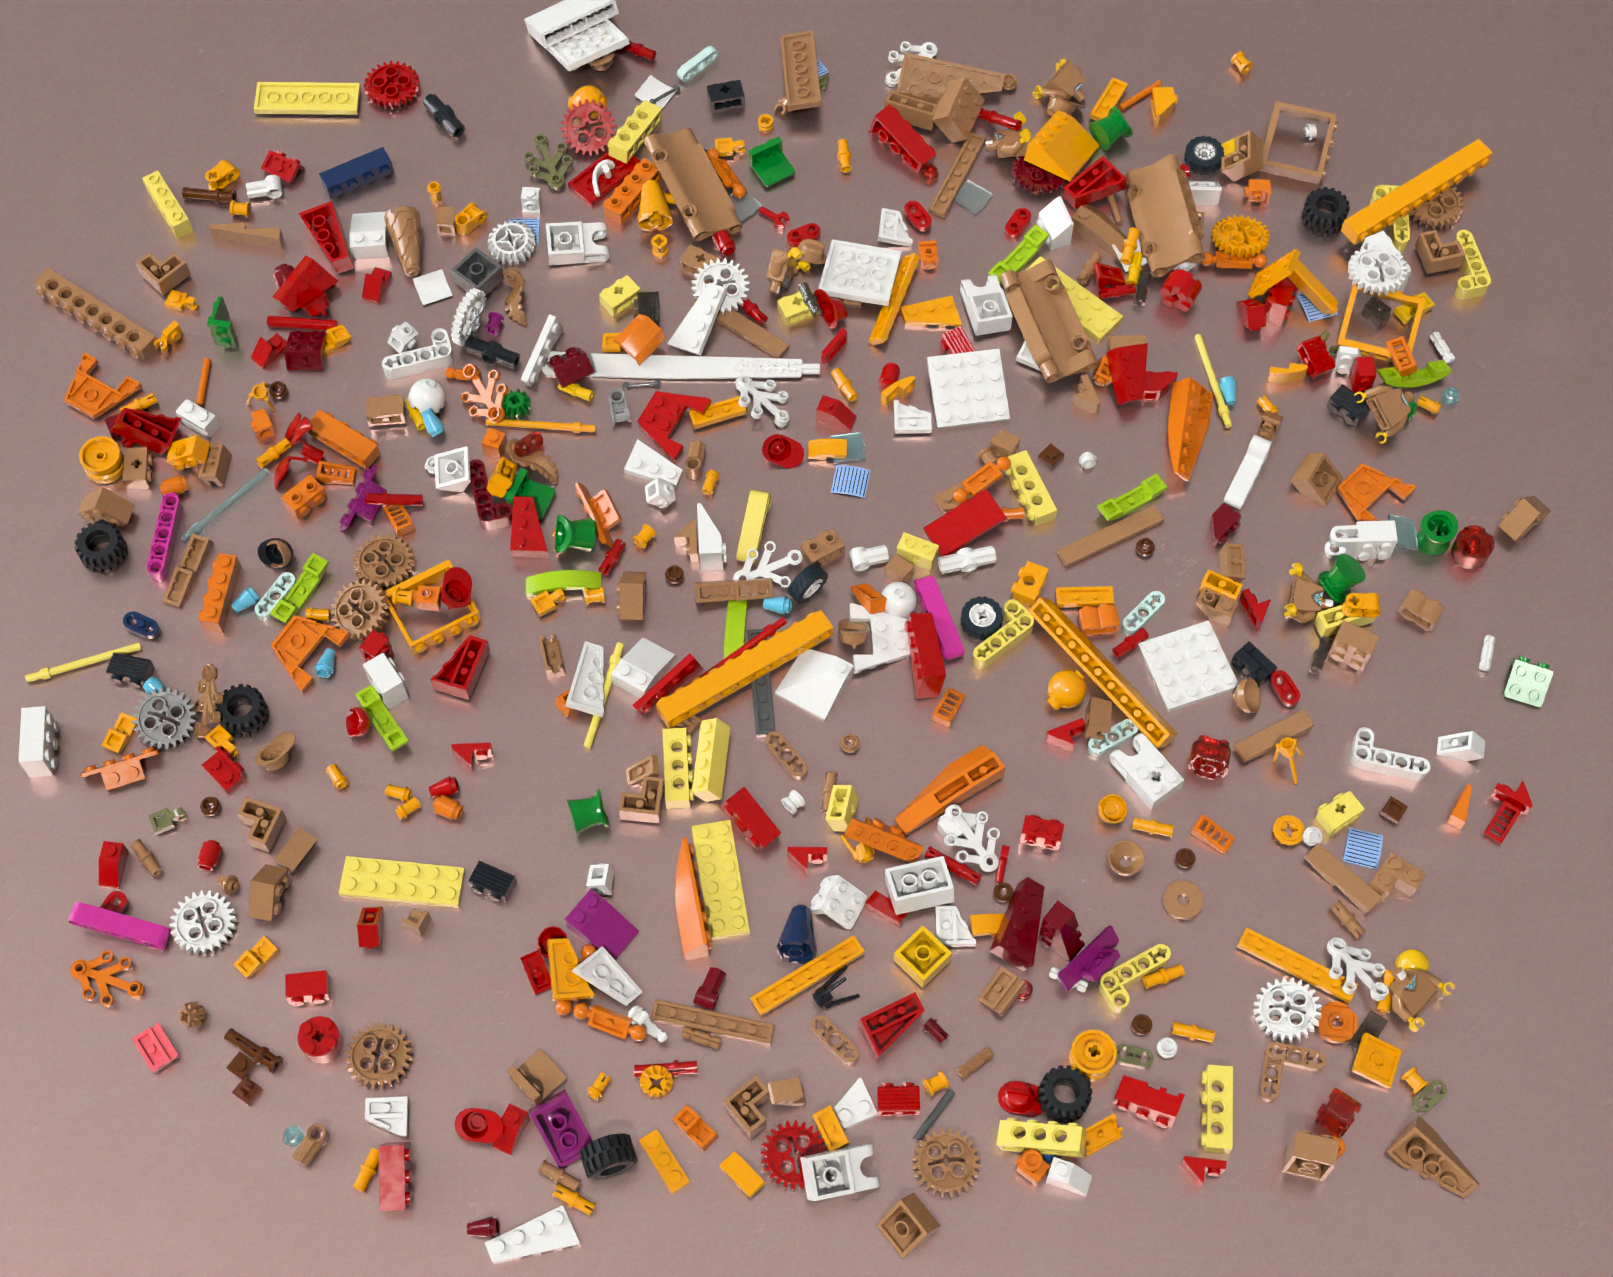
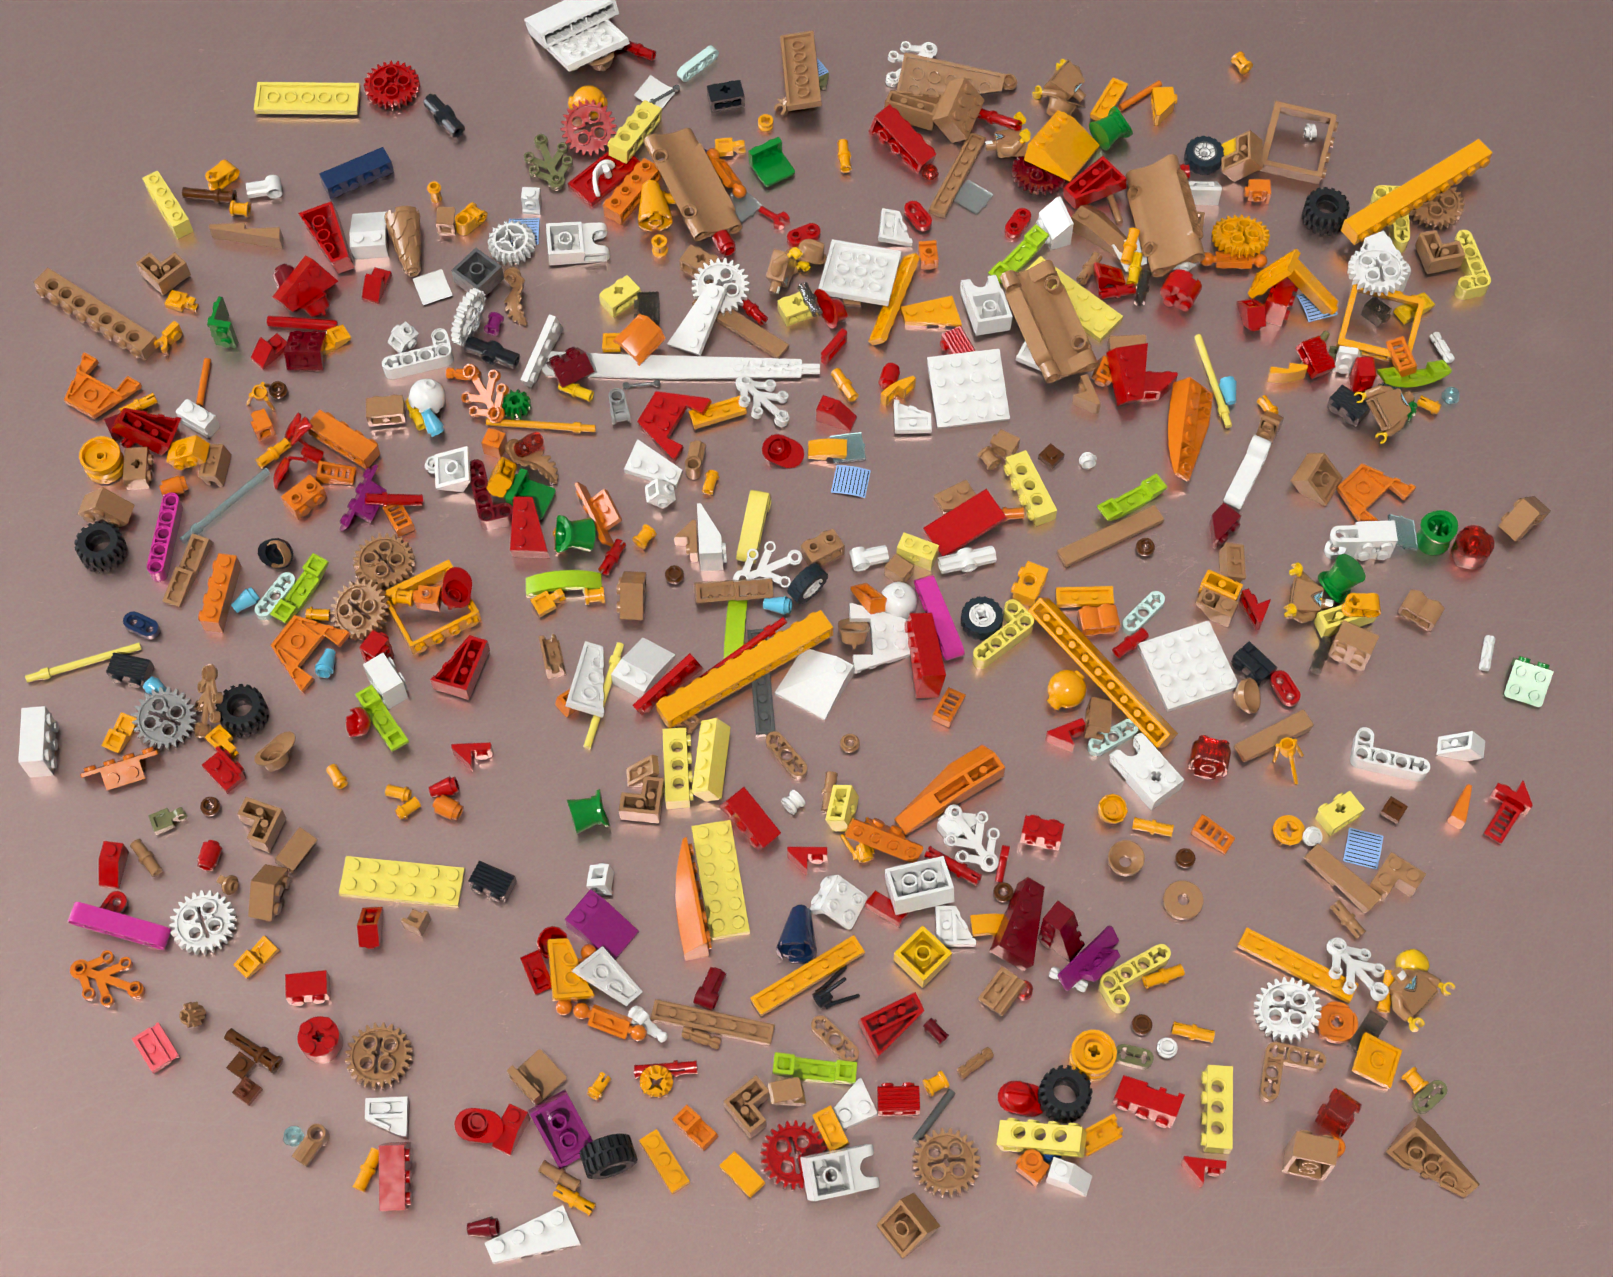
(283, 167): red bracket -> none
(814, 1070): none -> lime slope
(982, 479): orange plate -> none

